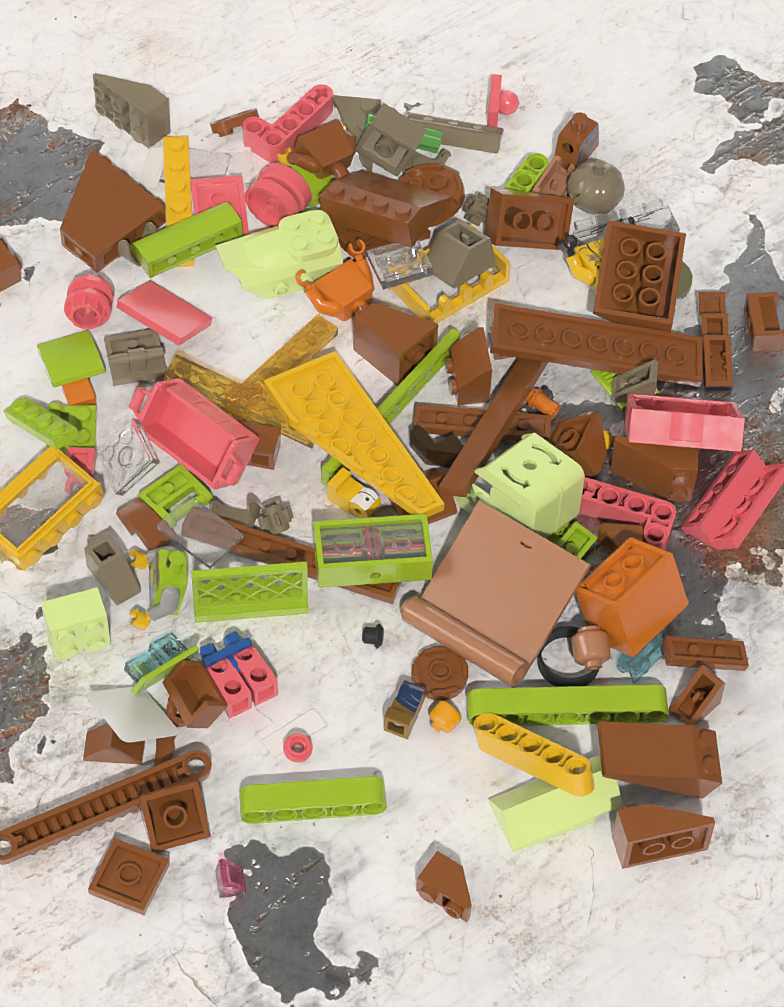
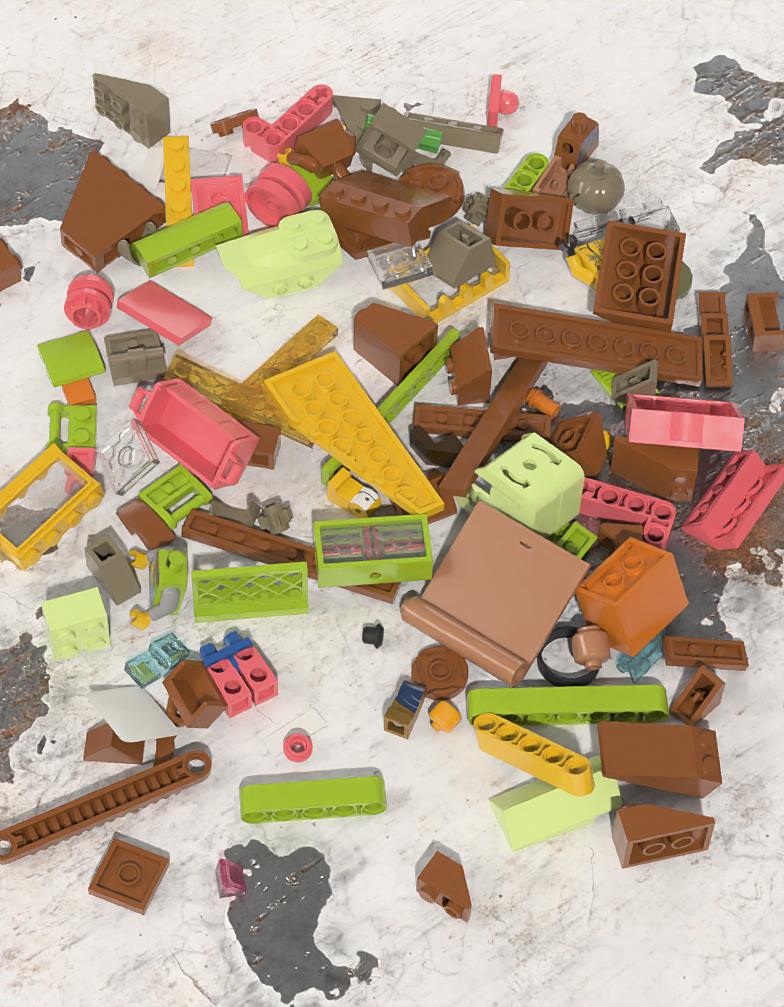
(41, 423): lime plate -> none
(163, 671): lime window -> none
(174, 816): dark orange slope -> none
(200, 532): clear piece -> none
(344, 288): orange torso -> none

